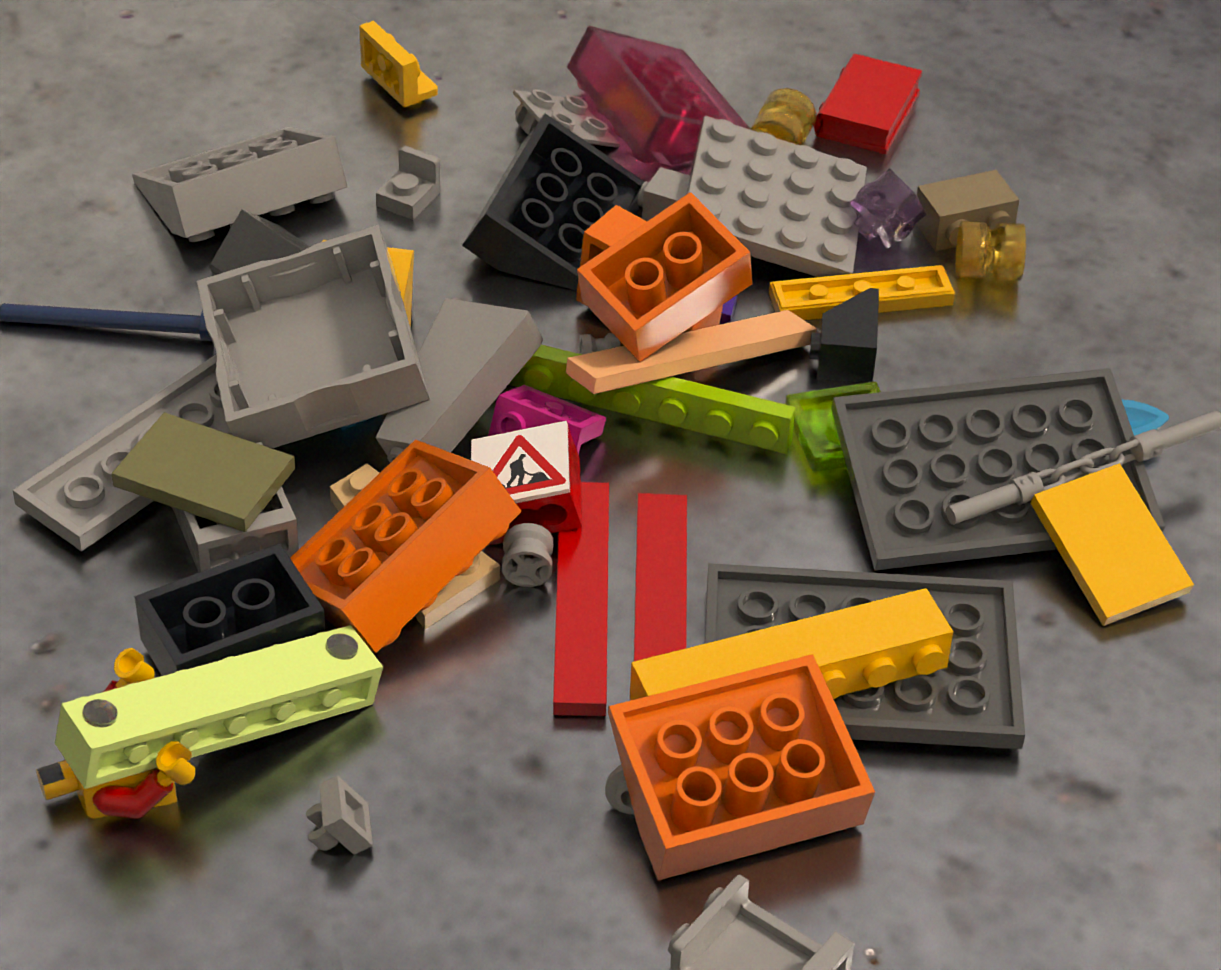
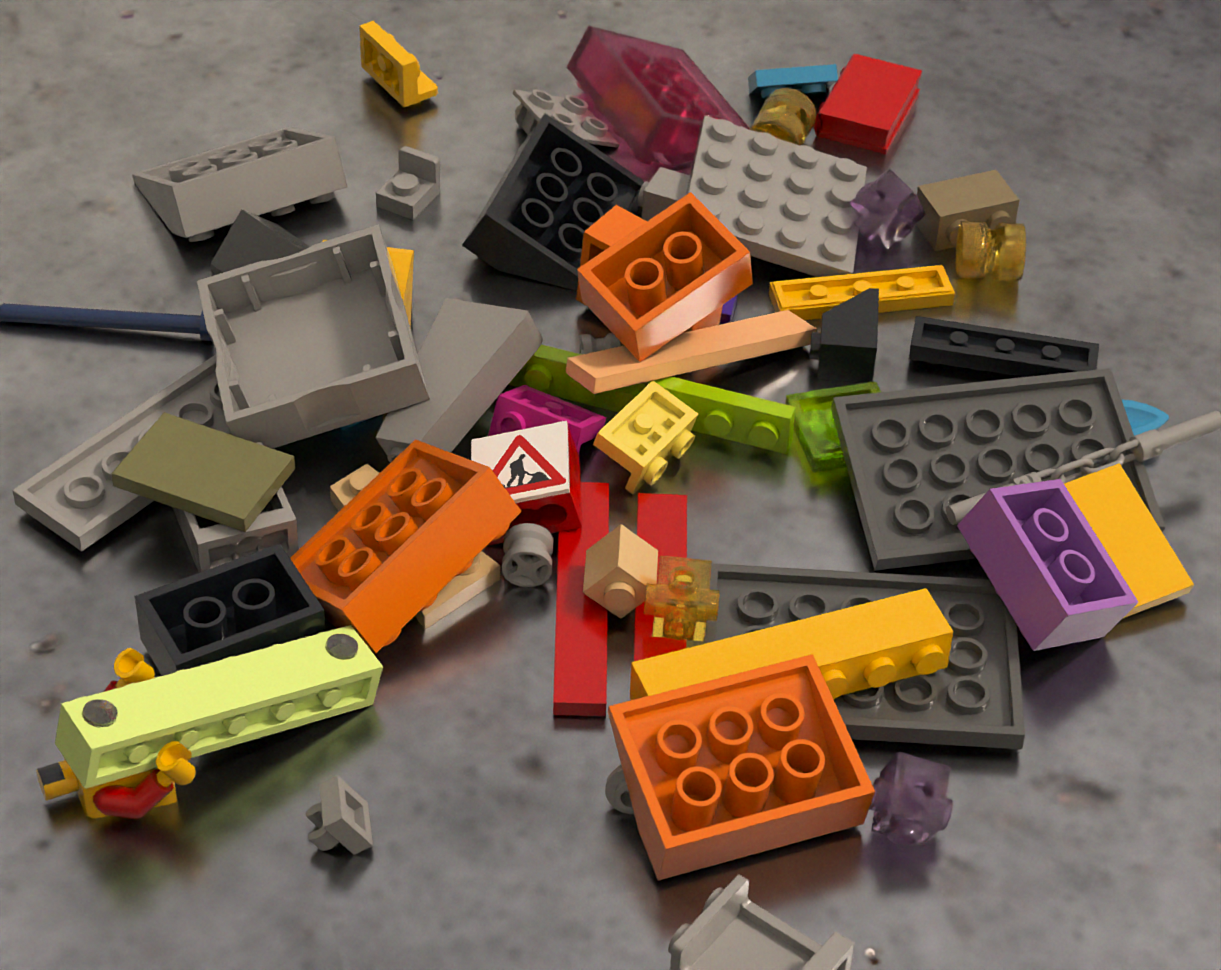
(619, 571): none -> tan brick
(648, 435): none -> light yellow bracket
(682, 609): none -> clear yellow brick
(809, 79): none -> dark azure plate
(911, 800): none -> clear purple brick
(998, 349): none -> black plate
(1047, 564): none -> medium lavender brick

